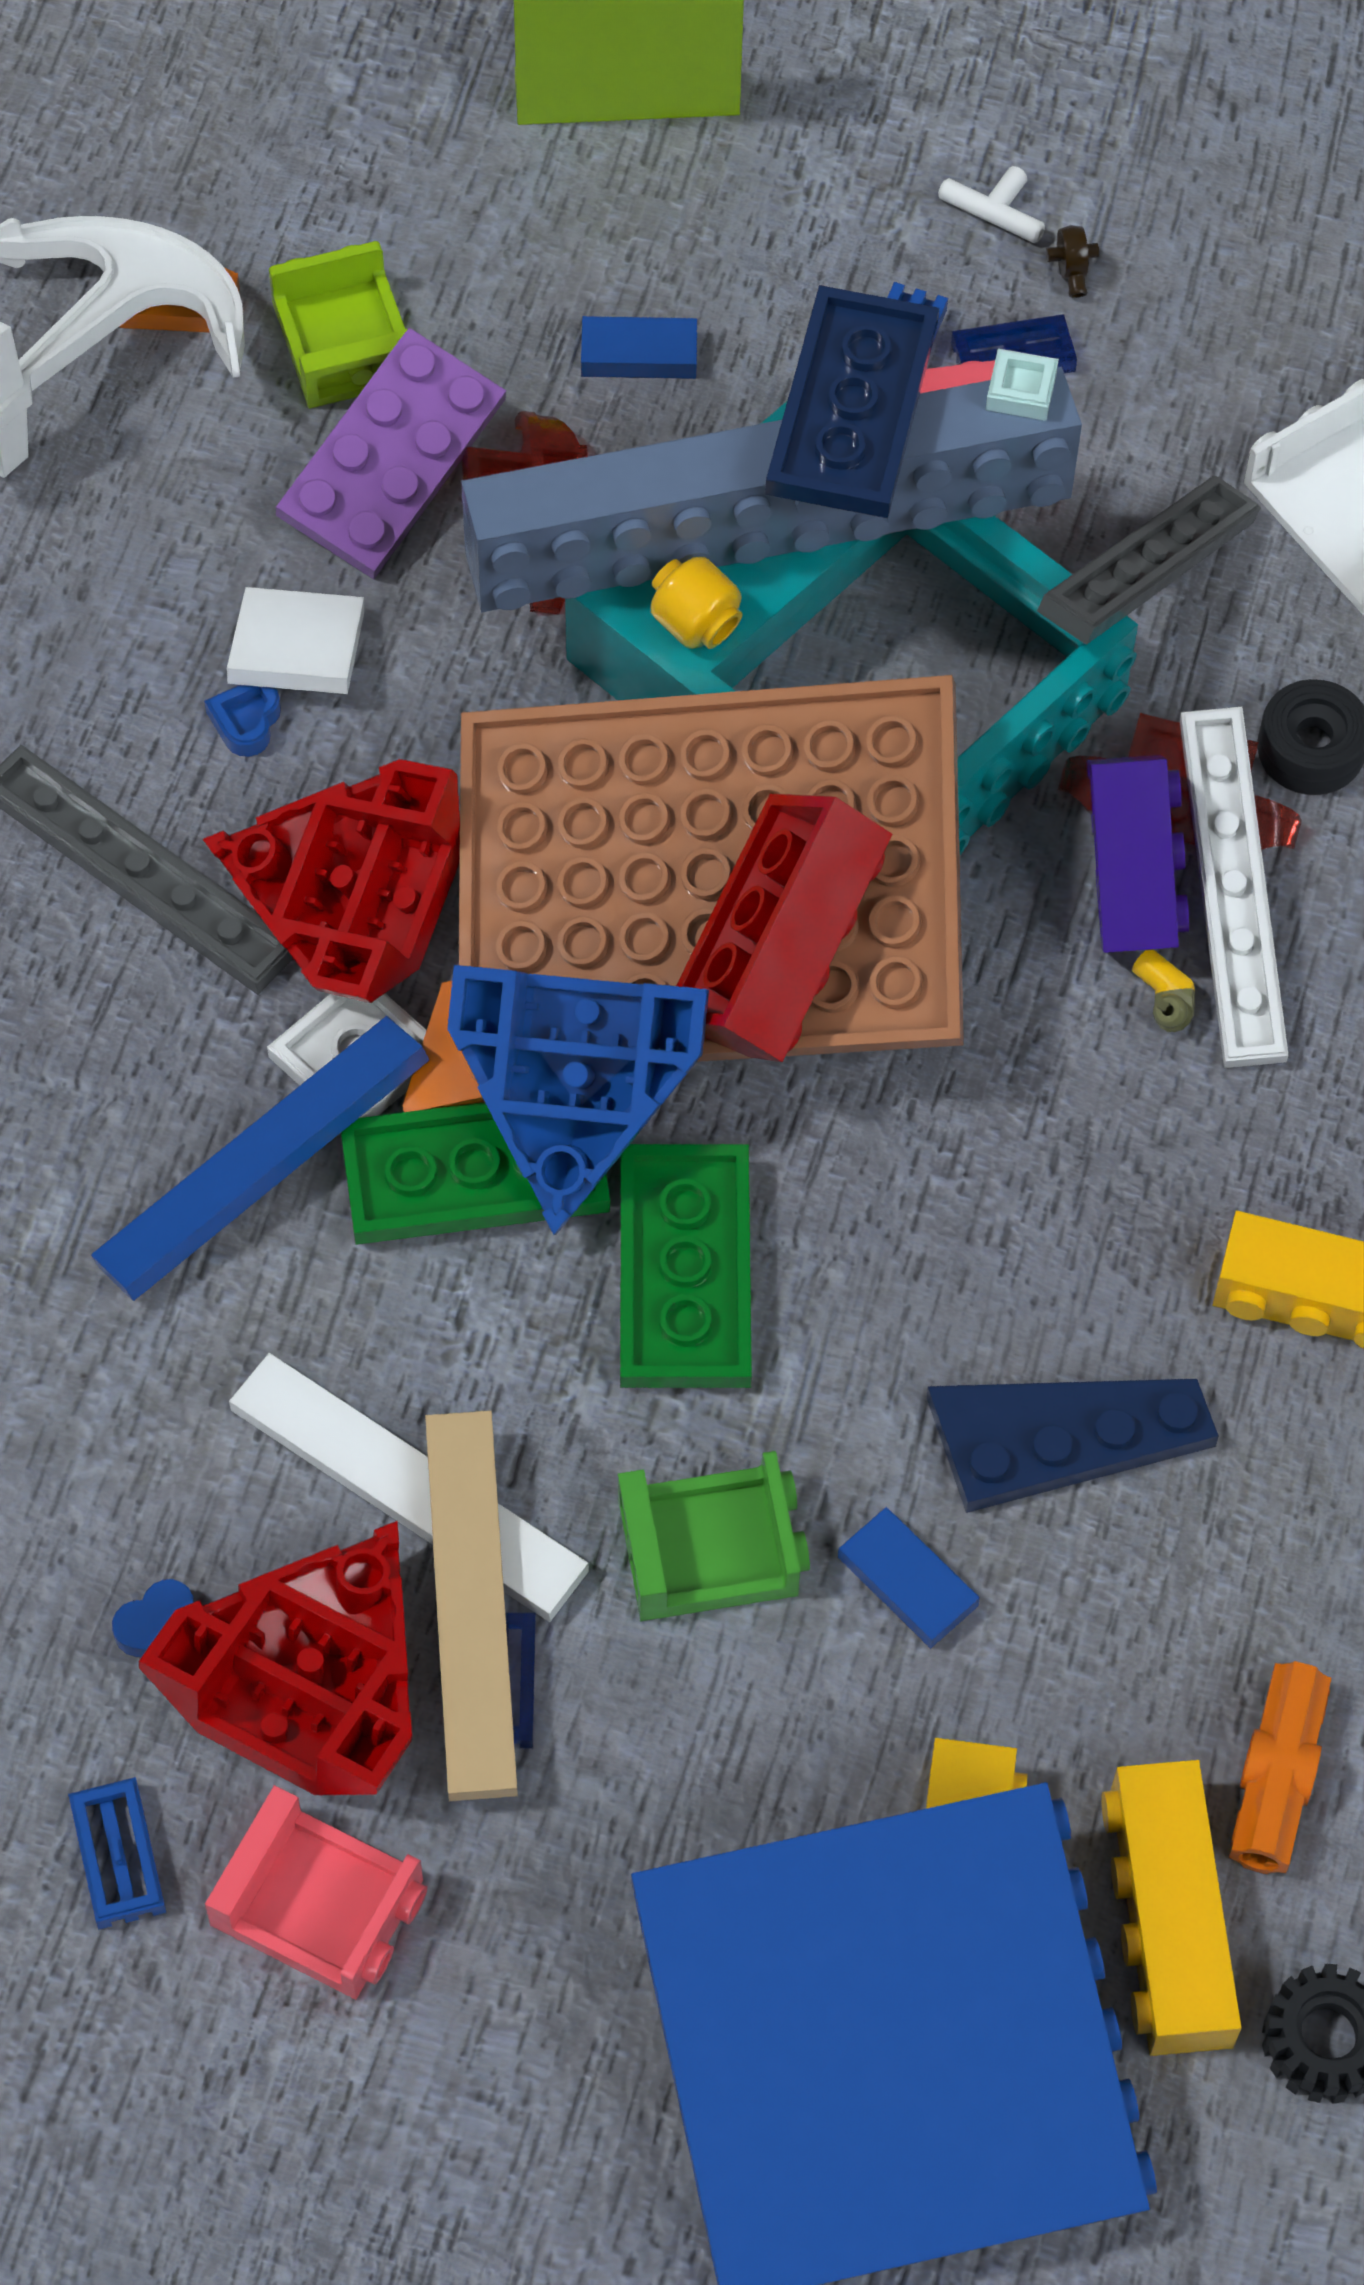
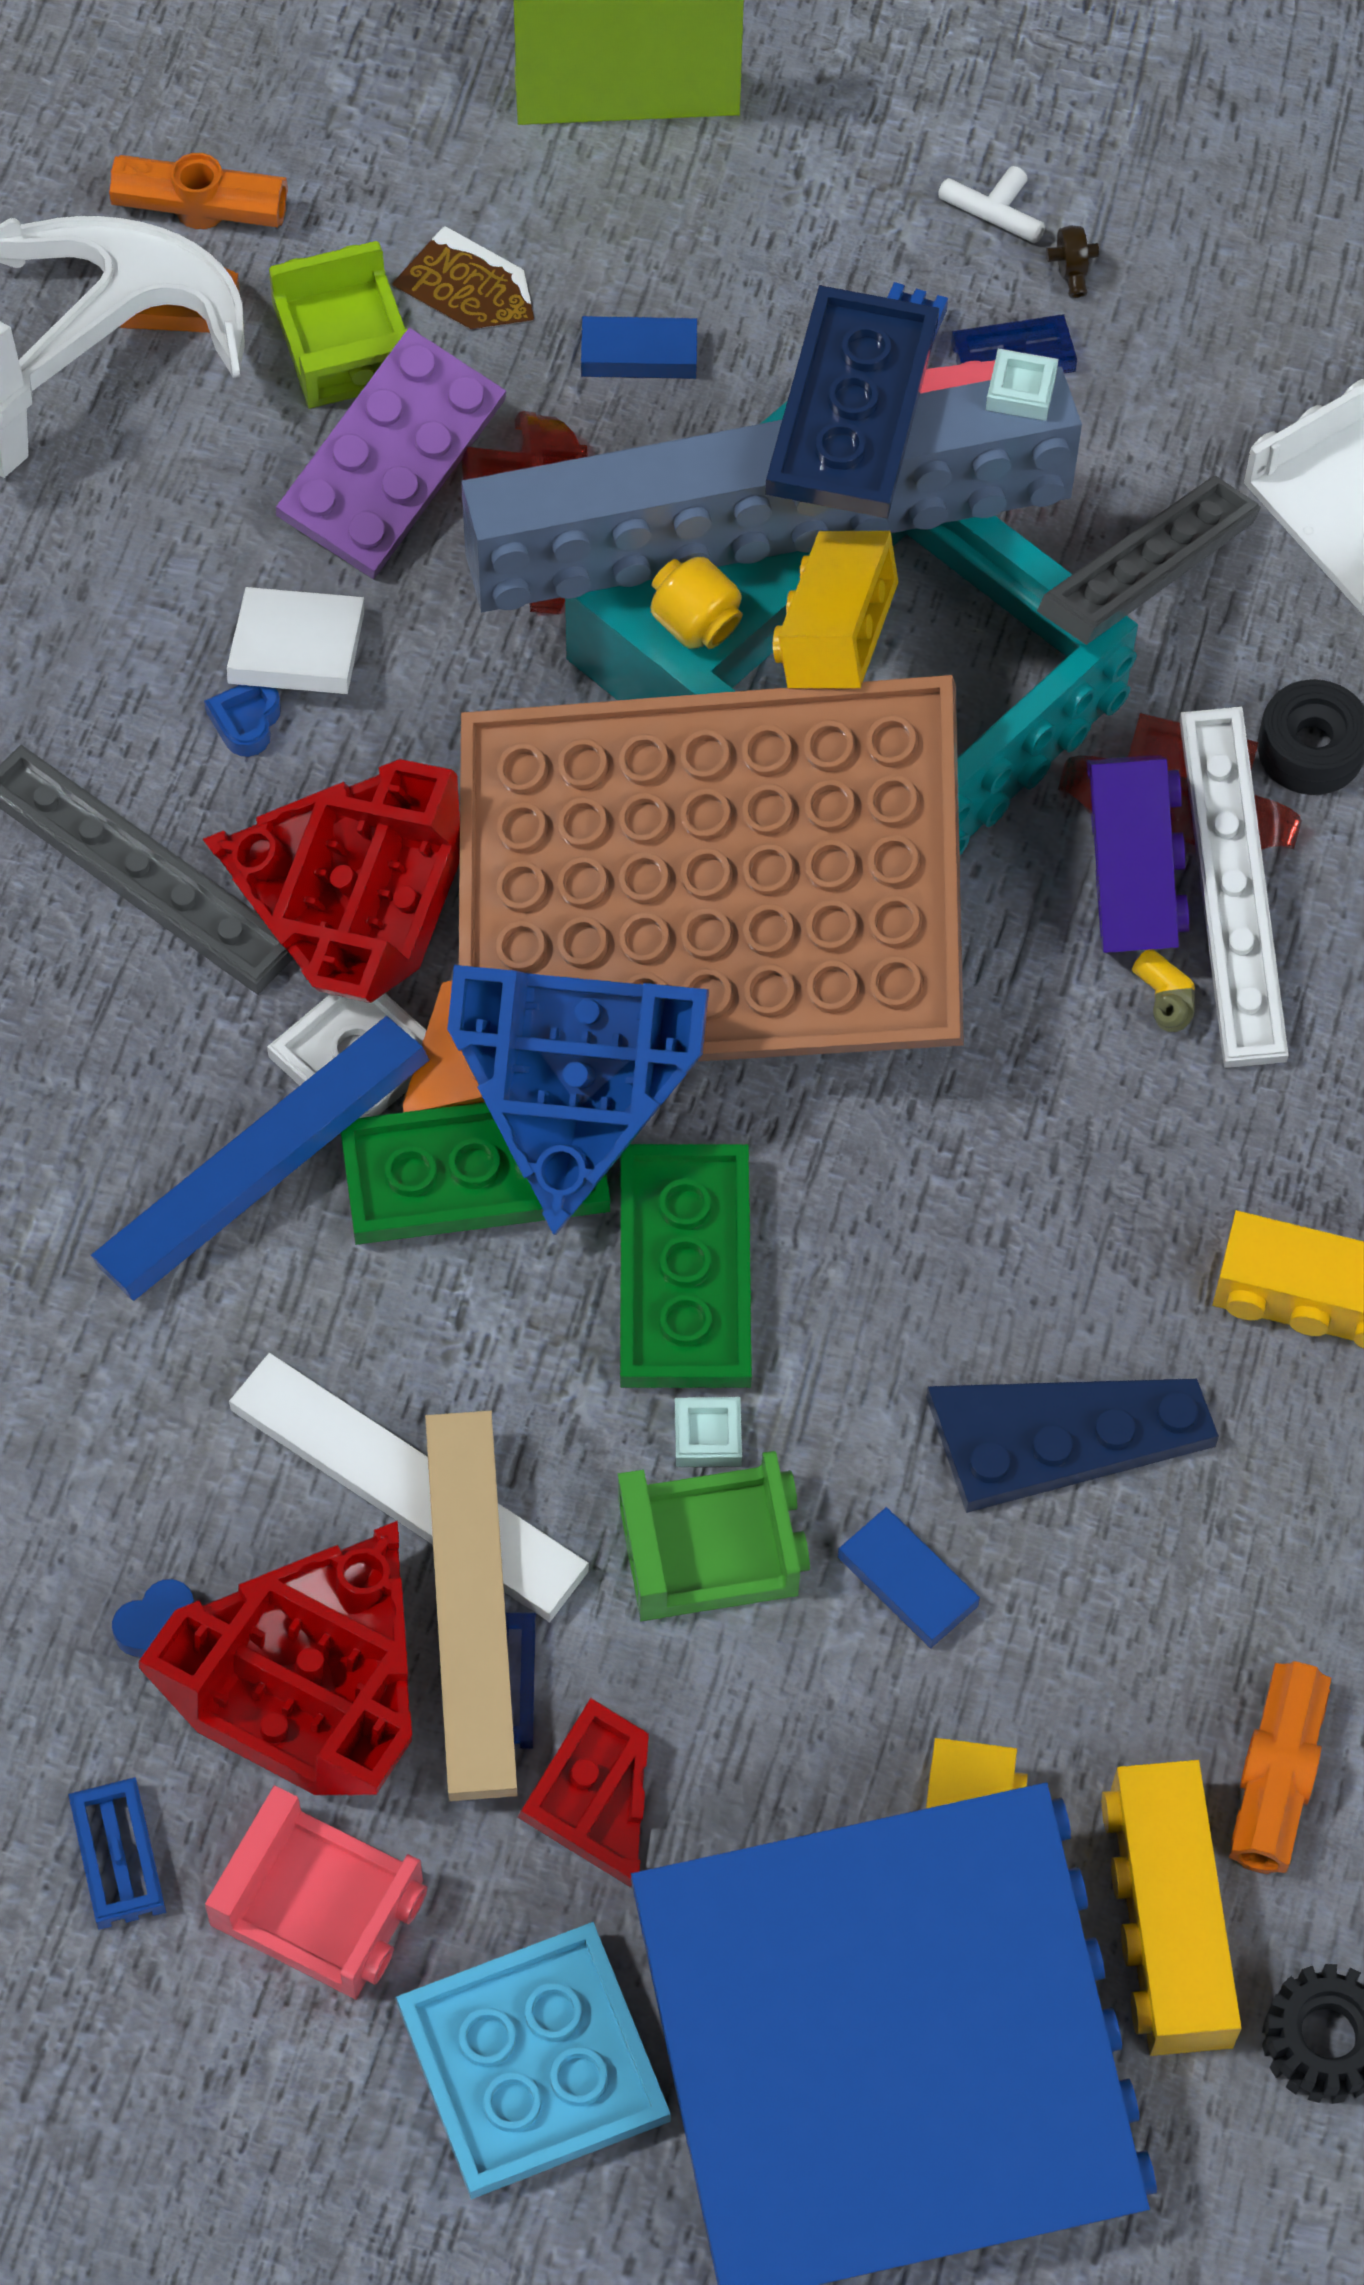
(198, 191): none -> orange piece
(467, 283): none -> sticker
(533, 2060): none -> medium azure plate
(595, 1792): none -> red wing
(708, 1432): none -> light aqua tile
(783, 920): red slope -> none
(837, 610): none -> yellow brick

